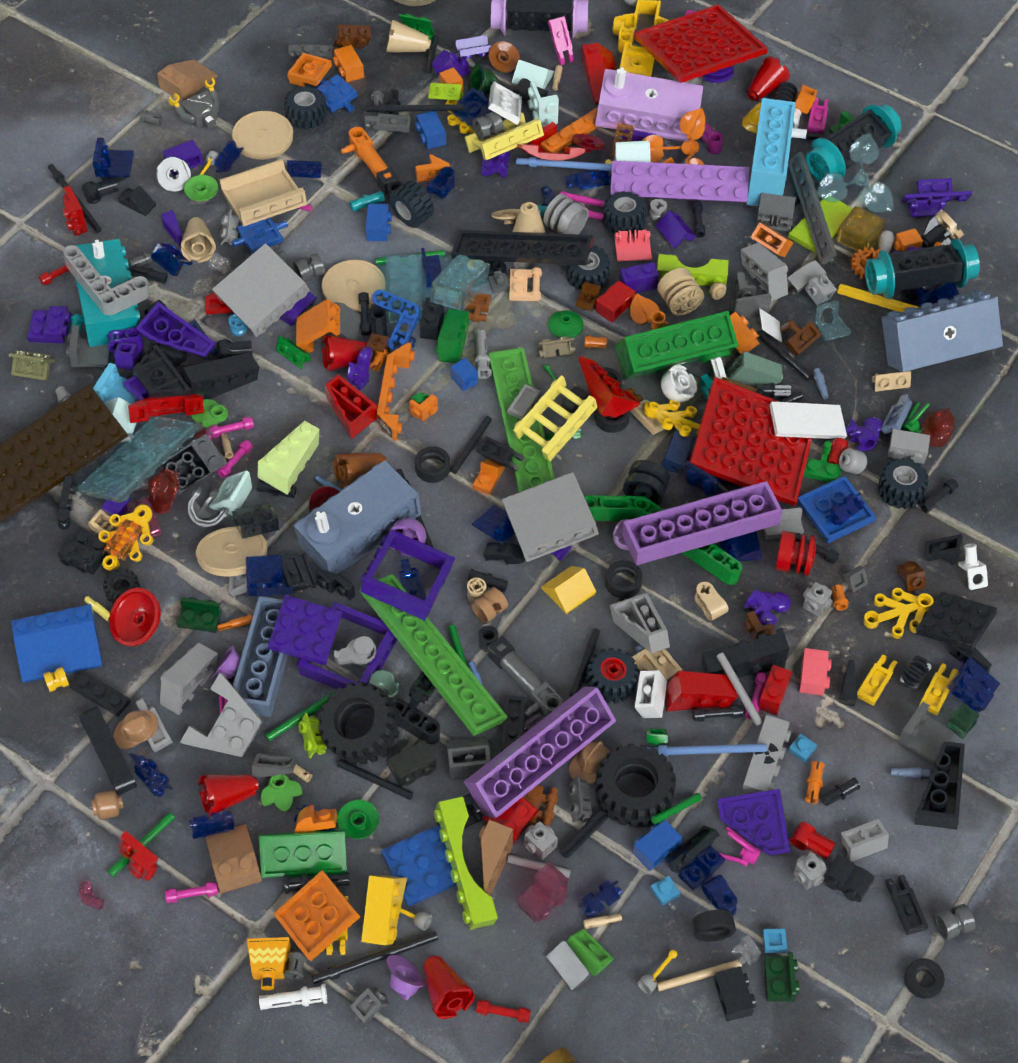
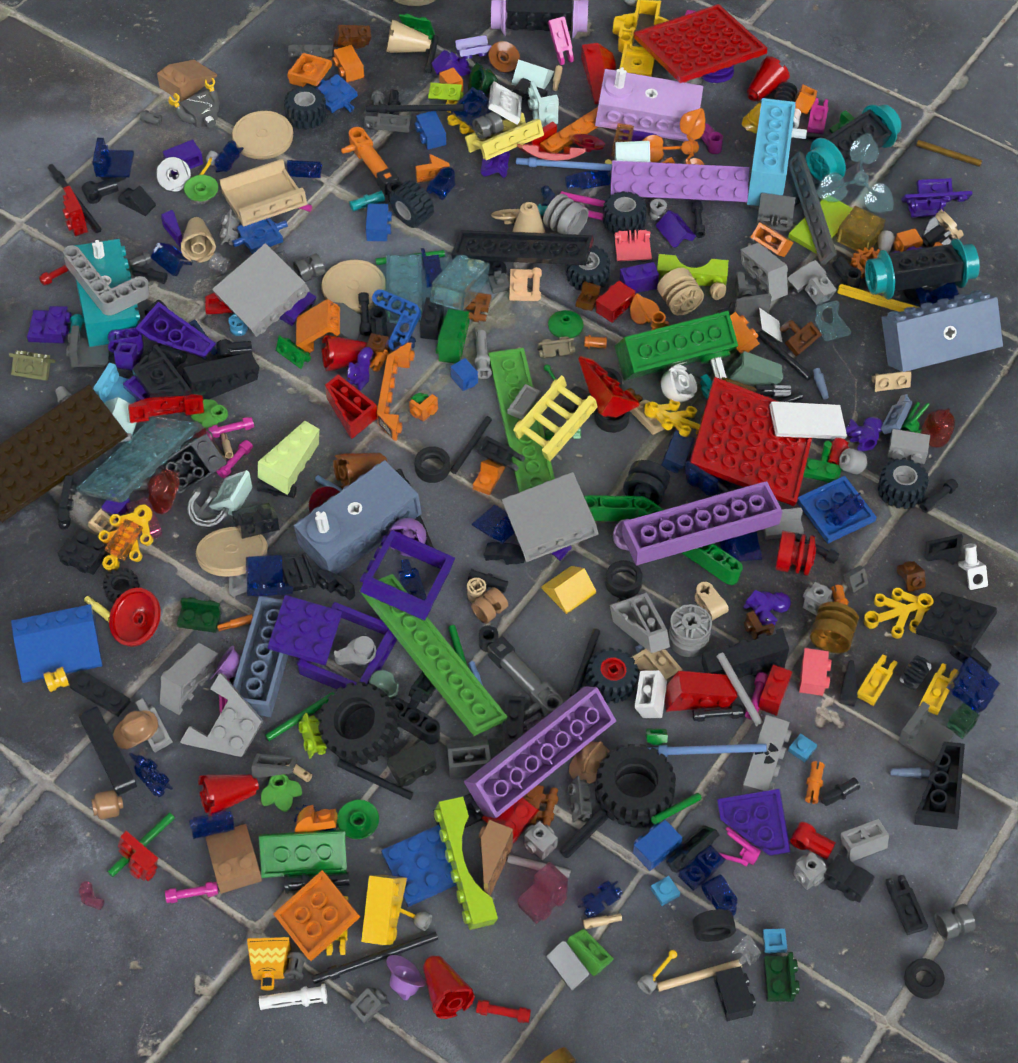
(689, 630): none -> light grey wheel
(834, 627): none -> pearl gold wheel
(849, 274): none -> black piece
(949, 153): none -> pearl gold bar

